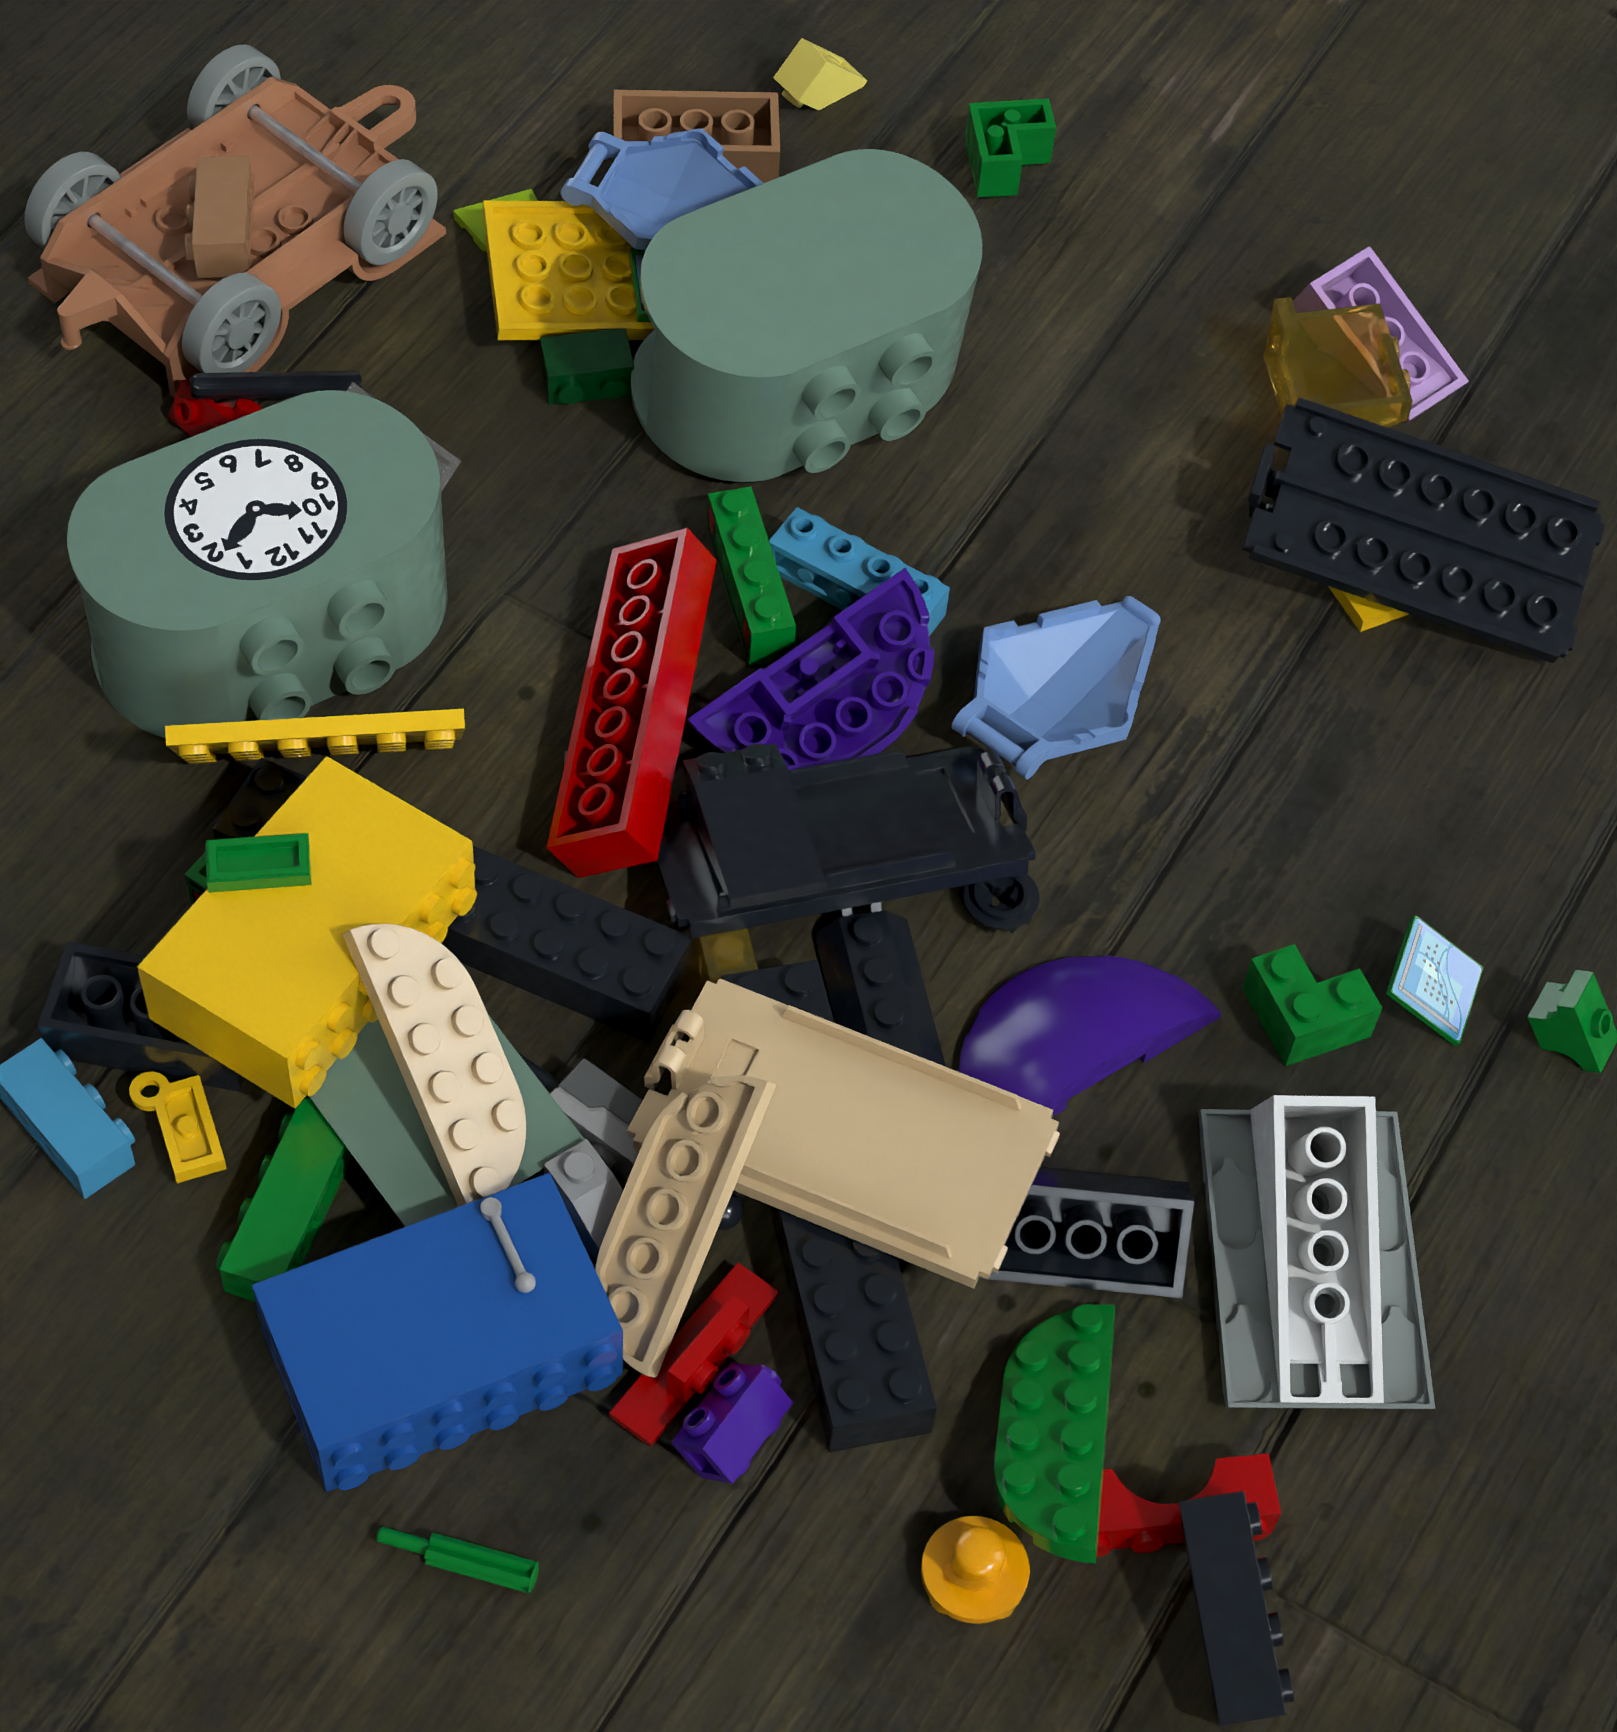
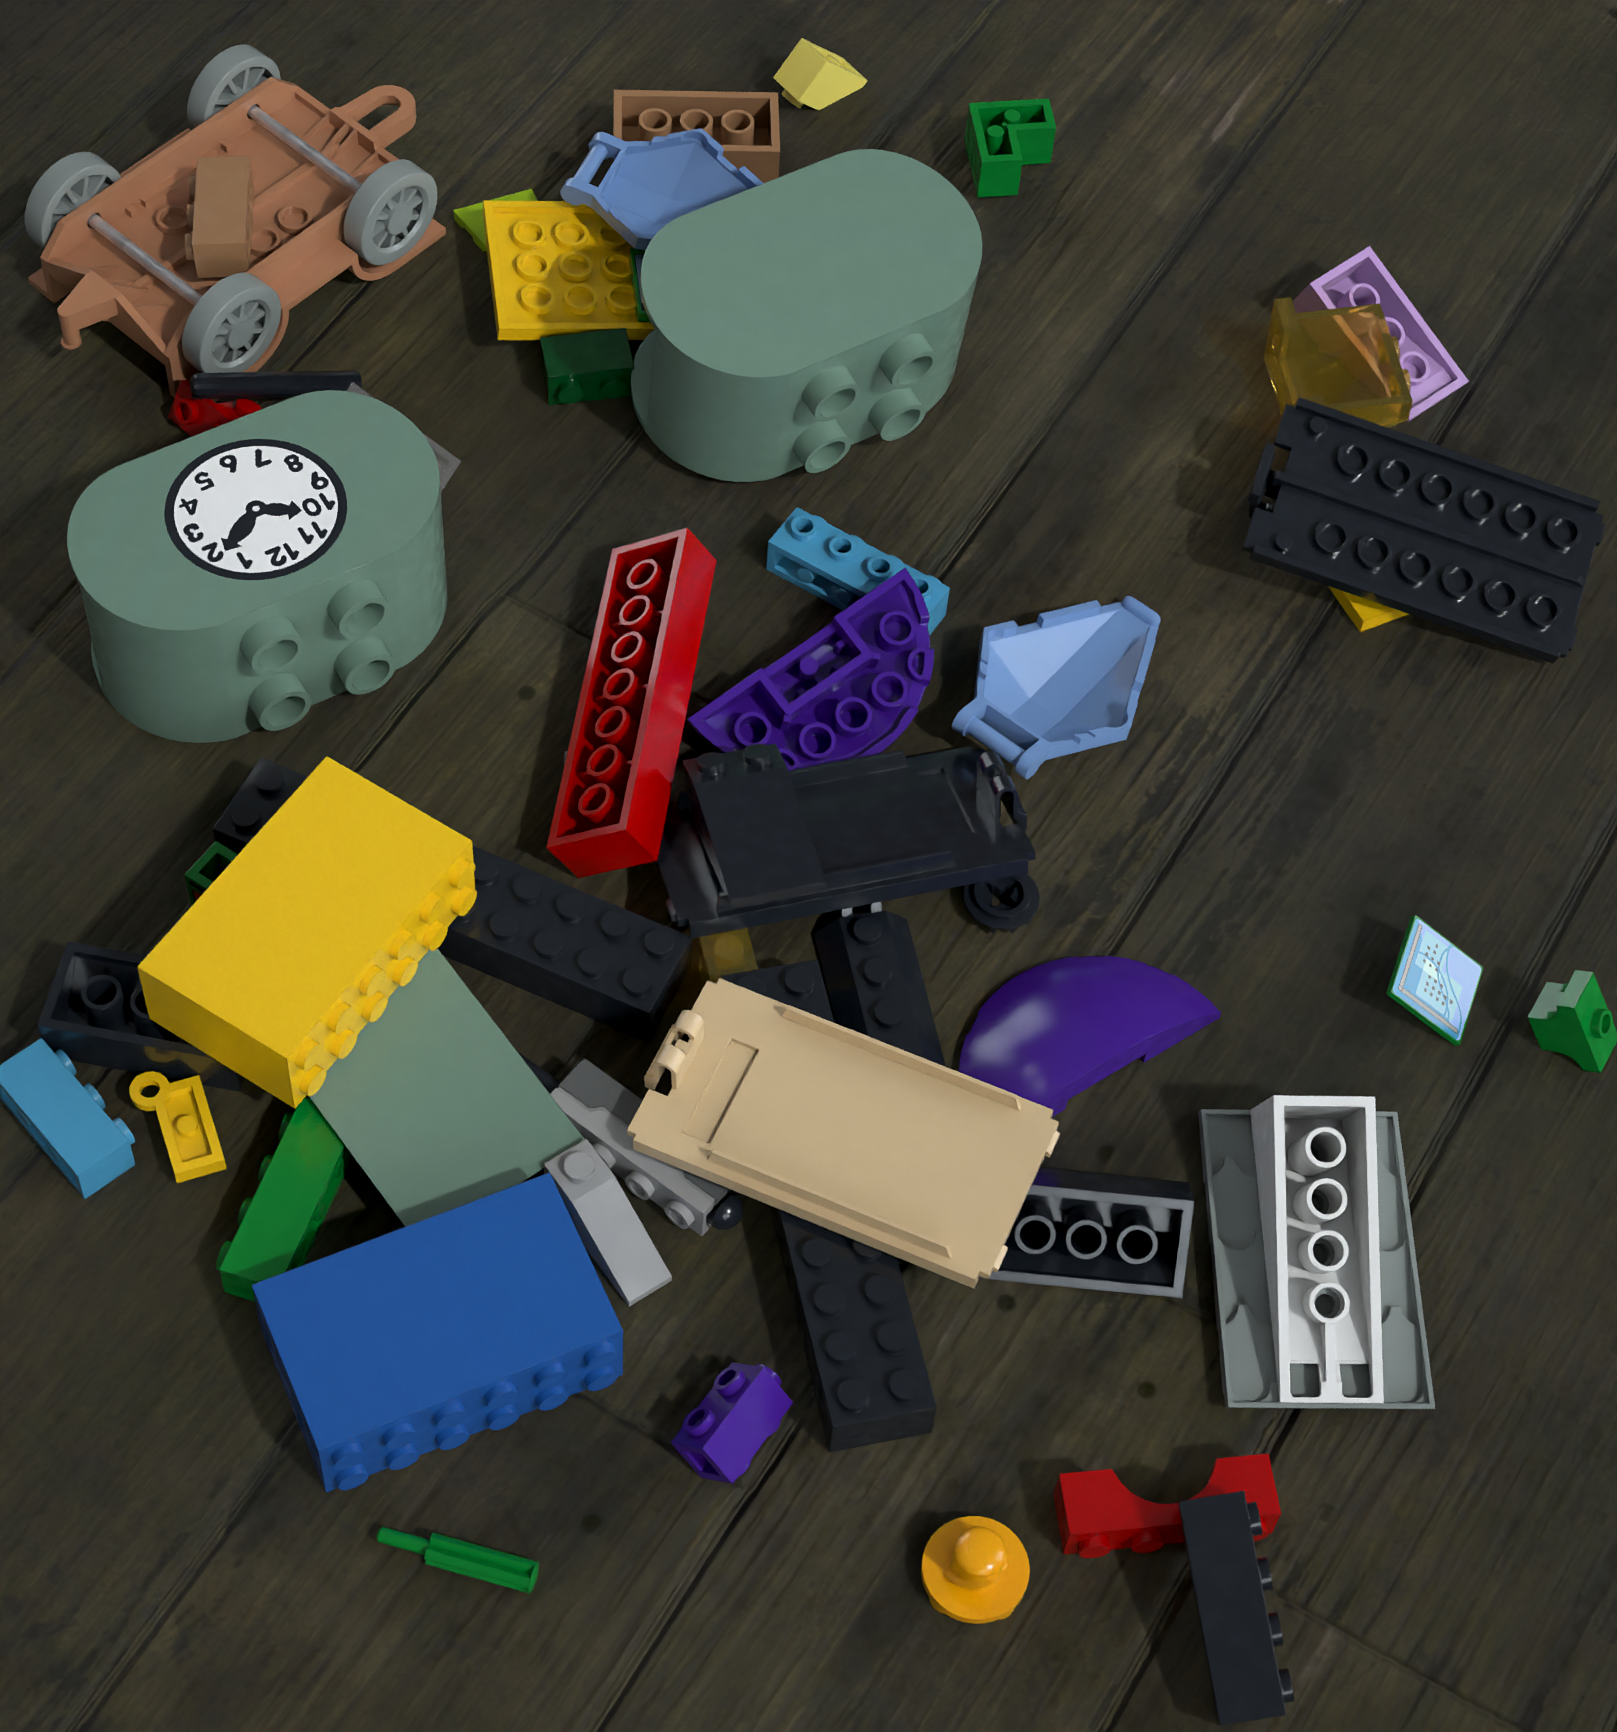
(258, 862): green tile -> none
(298, 735): yellow plate -> none
(445, 1055): tan plate -> none
(491, 1211): light grey hinge -> none
(675, 1210): tan plate -> none
(695, 1354): red bracket -> none
(750, 575): green brick -> none
(1056, 1431): green plate -> none
(1306, 1015): green brick -> none

